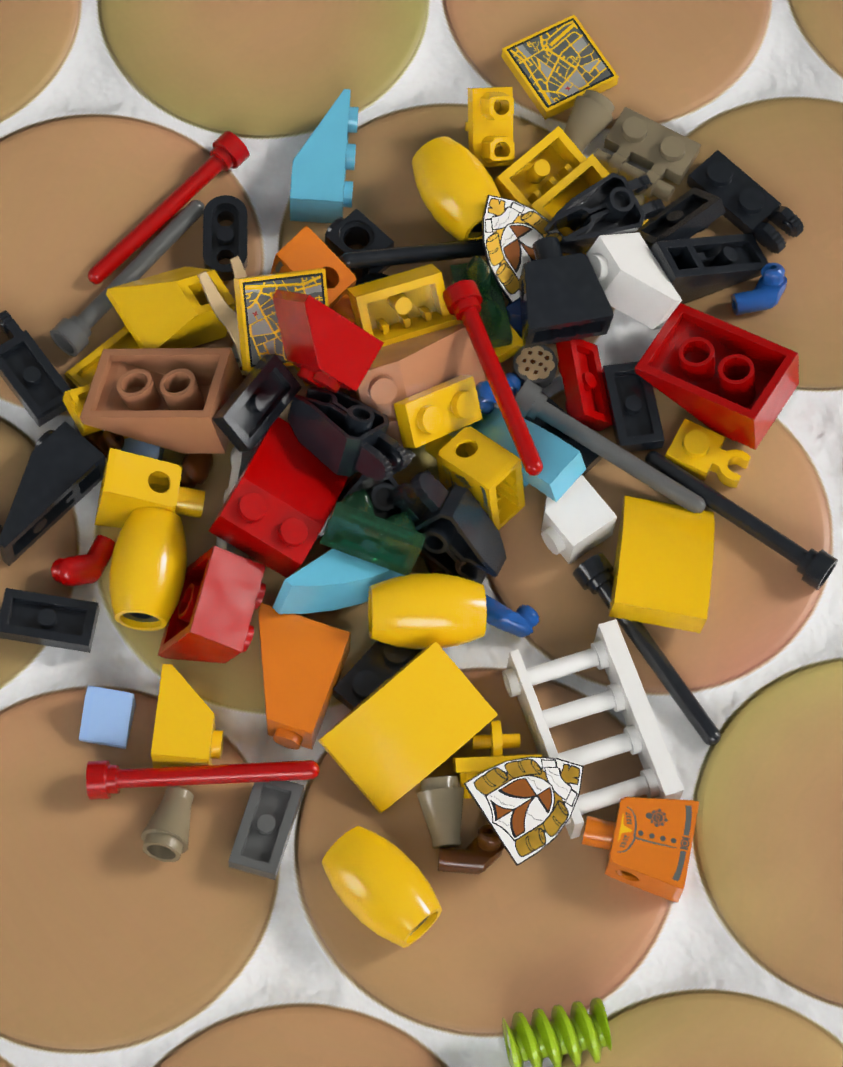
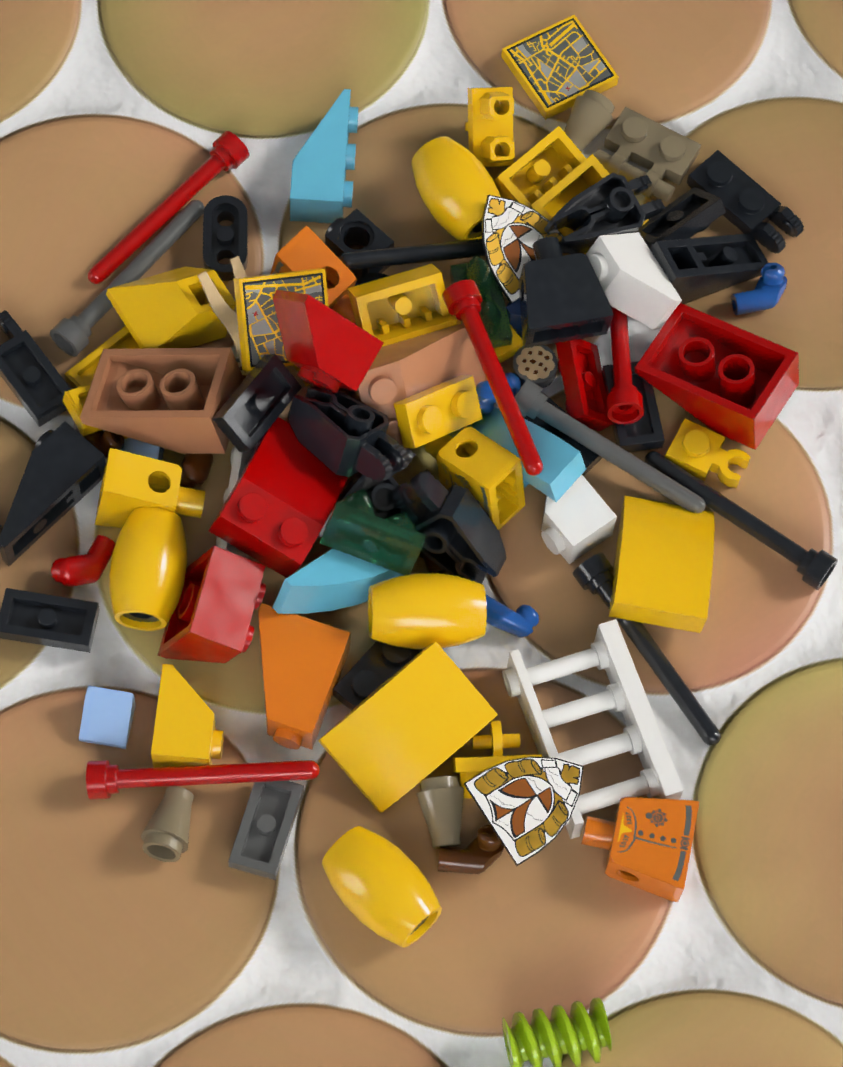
(624, 399): none -> red piece

